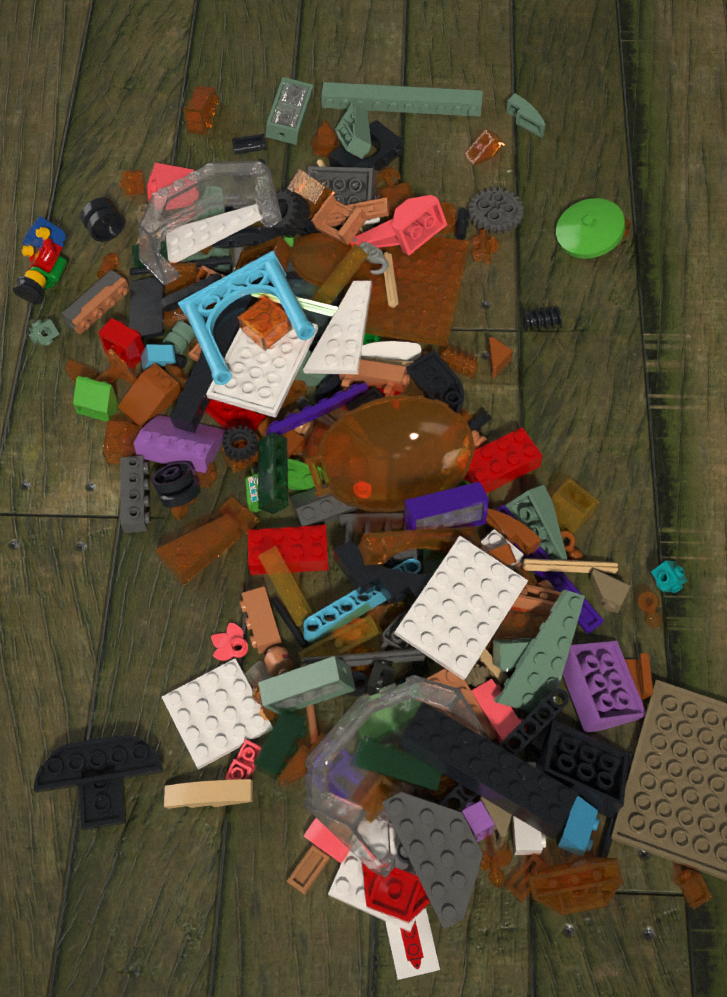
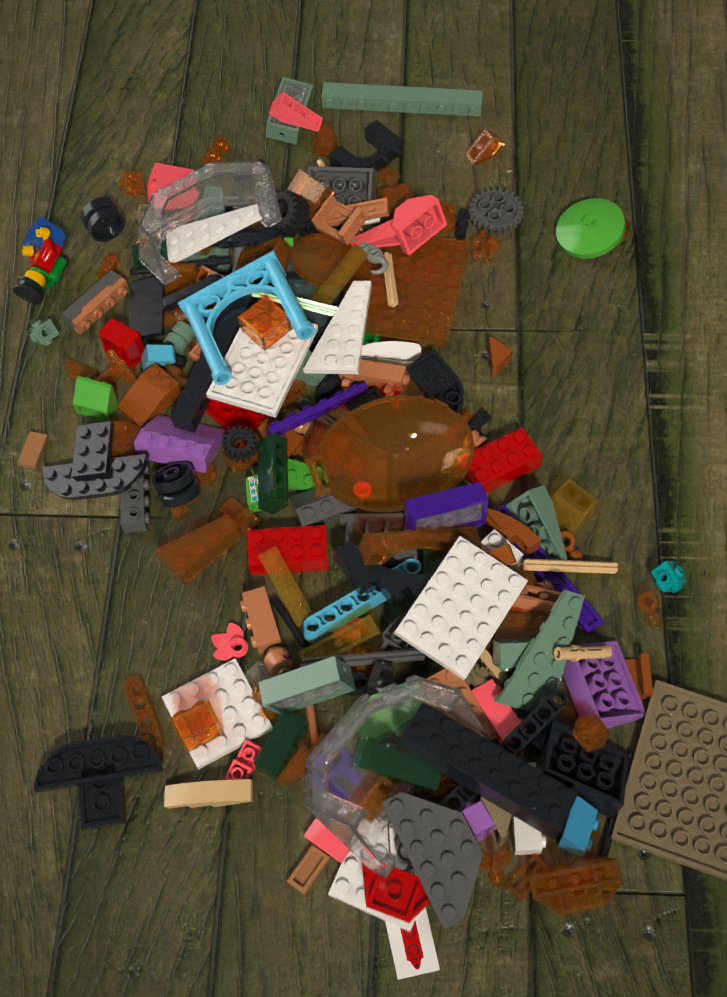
(33, 450): none -> medium nougat tile
(93, 469): none -> plate
(146, 713): none -> clear orange beam
(196, 725): none -> clear orange brick
(200, 110): clear orange wedge -> none
(215, 151): none -> clear orange hinge
(249, 144): black tile -> none
(294, 113): none -> coral slope
(355, 131): sand green wedge -> none
(387, 613): clear orange tile -> none
(460, 363): clear orange piece -> none
(526, 115): sand green slope -> none
(542, 317): black piece -> none
(576, 653): none -> tan pin
(590, 732): none -> clear orange brick
(609, 591): dark tan slope -> none
(693, 888): clear orange bracket -> none

